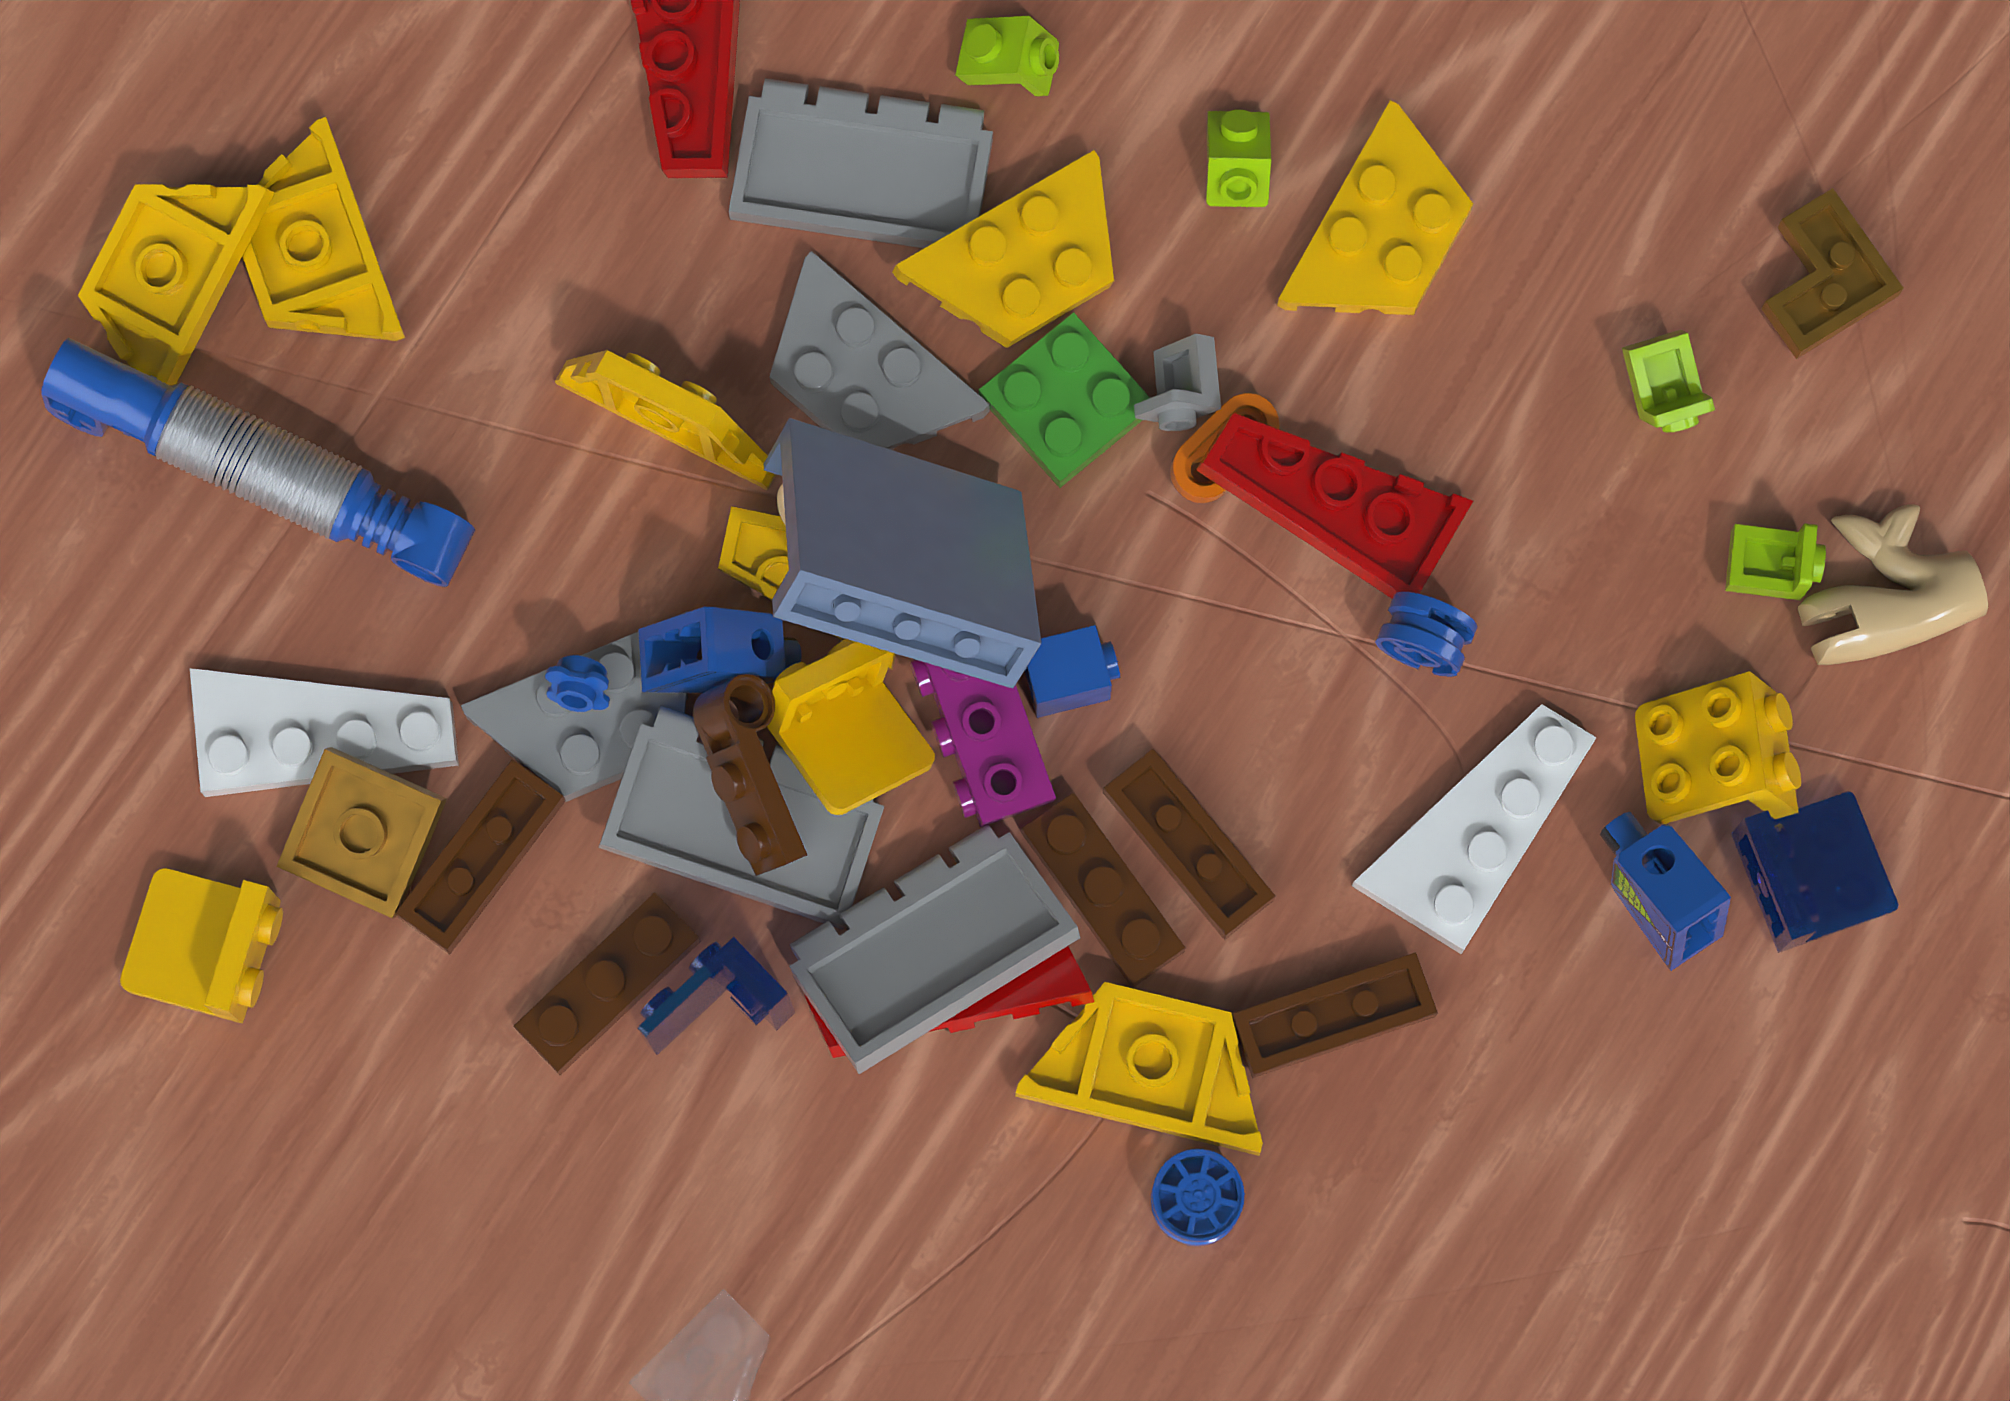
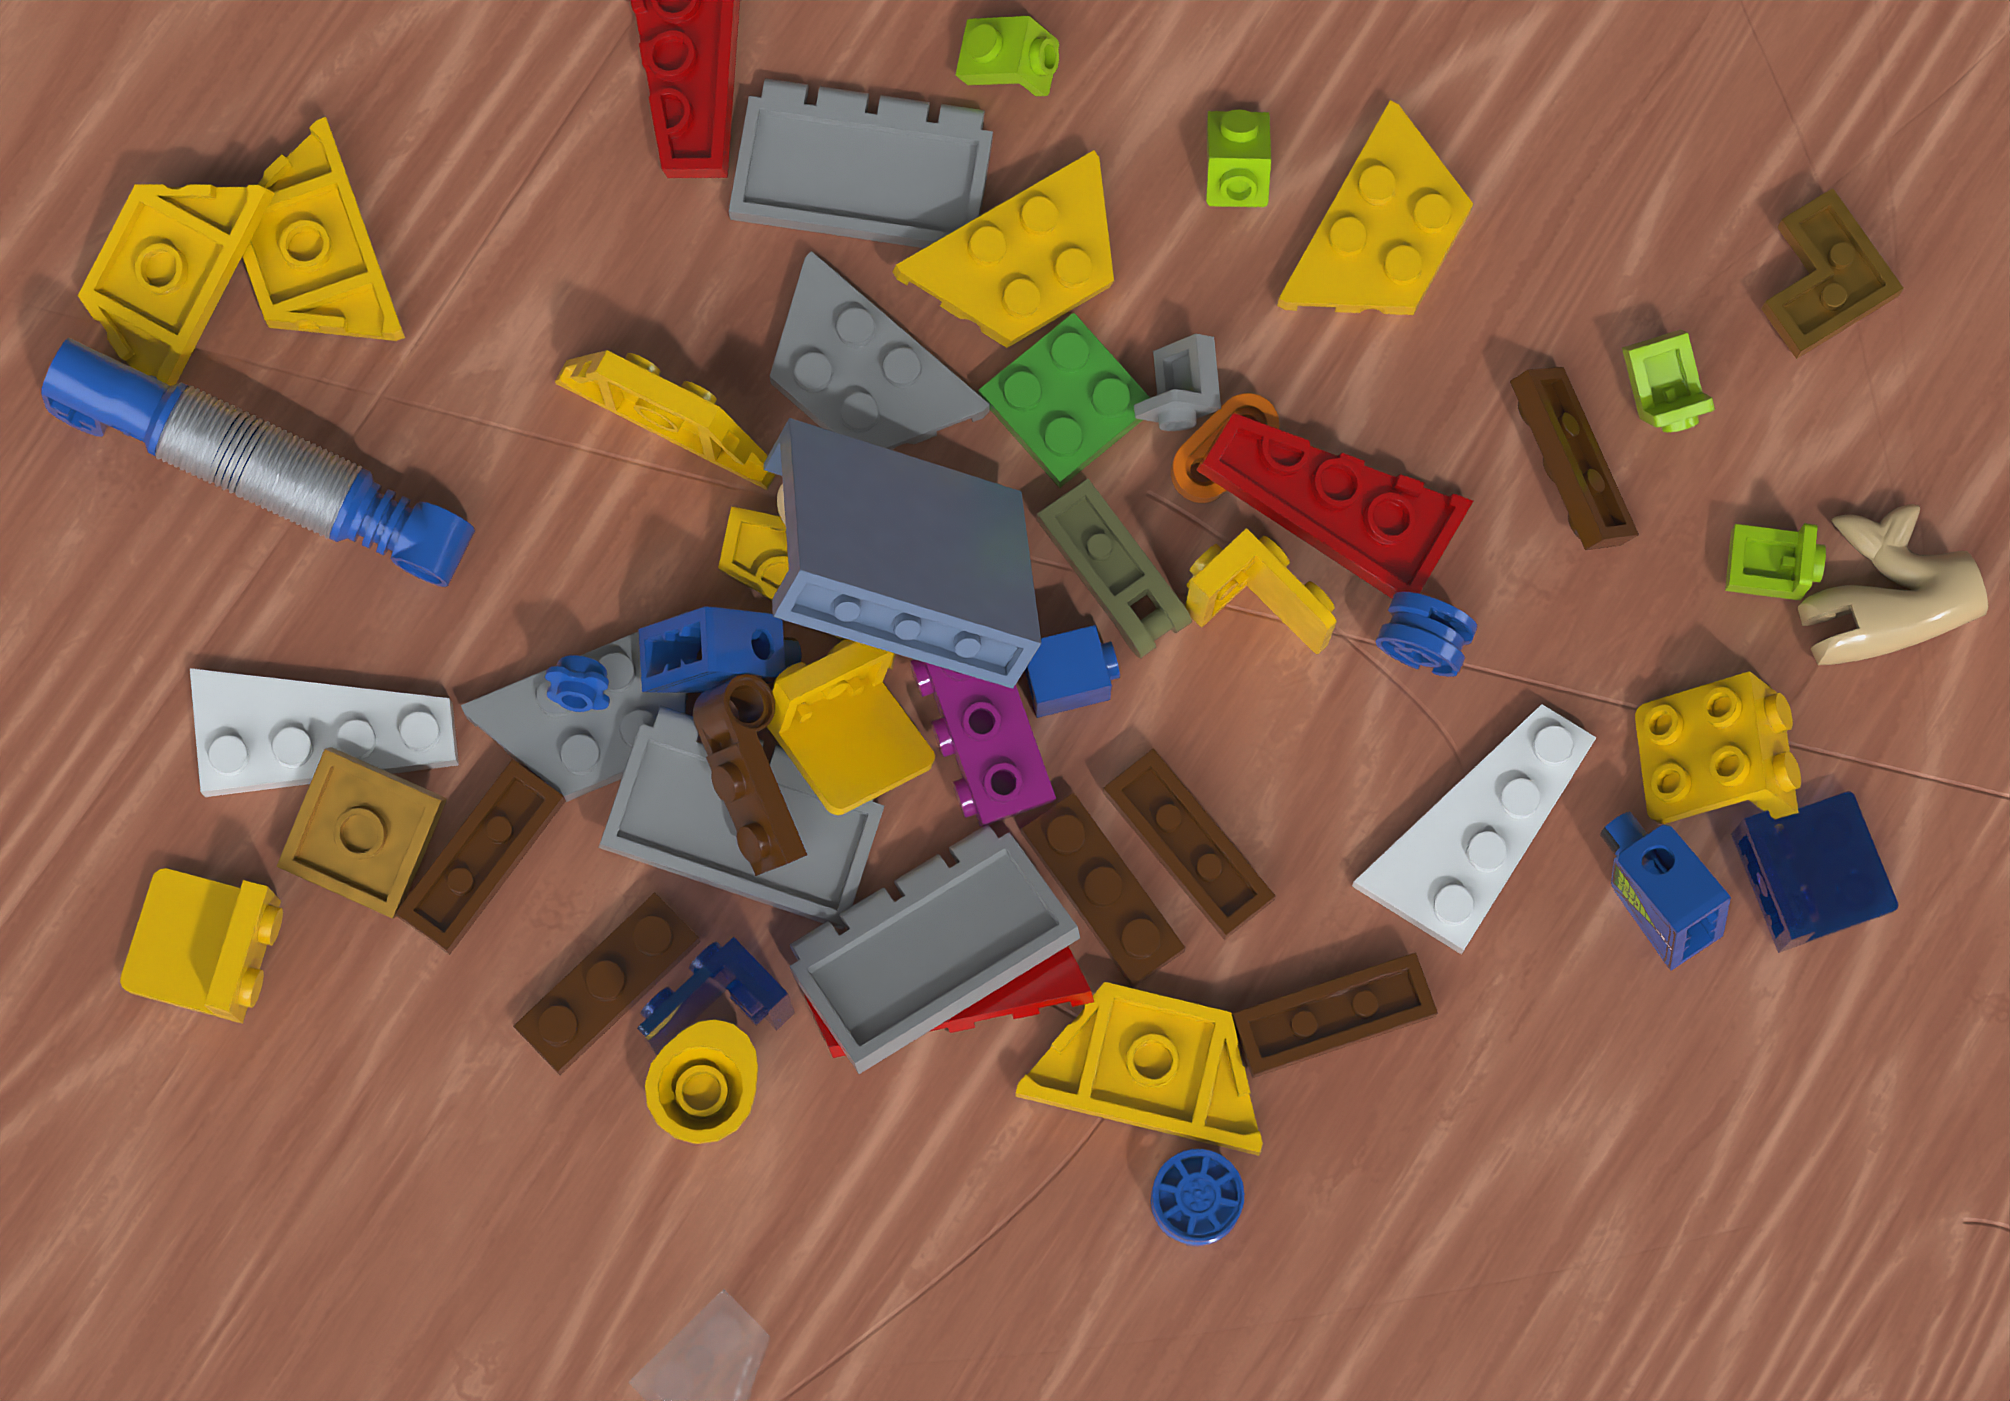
(703, 1082): none -> yellow piece
(1112, 566): none -> olive plate
(1262, 568): none -> yellow bracket
(1573, 458): none -> reddish brown plate

